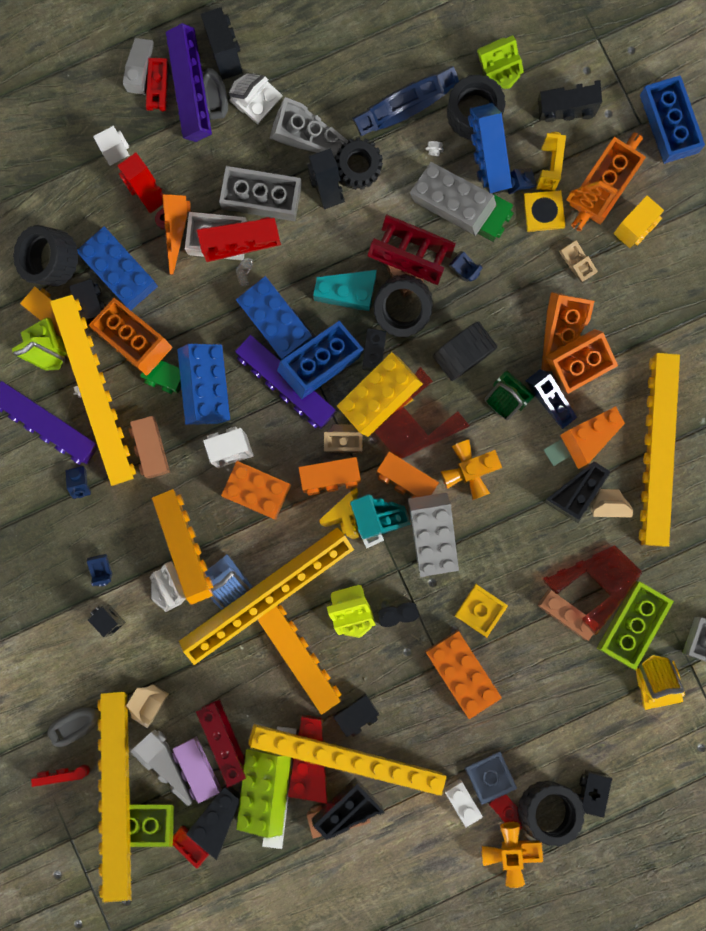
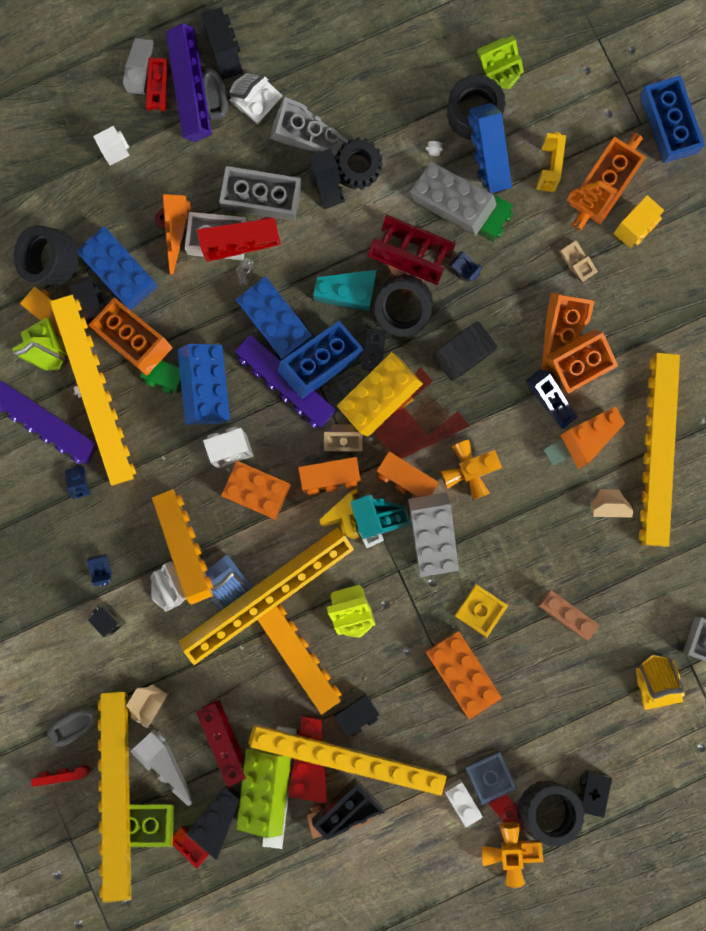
(141, 182): red wedge -> none
(149, 447): nougat brick -> none
(196, 770): lavender brick -> none
(404, 613): black brick -> none
(406, 101): dark blue piece -> none
(508, 396): dark green piece -> none
(522, 179): dark blue bracket -> none
(544, 211): yellow tile -> none
(570, 104): black wedge -> none
(578, 494): black wedge -> none
(611, 571): clear red wing -> none
(635, 625): lime brick -> none

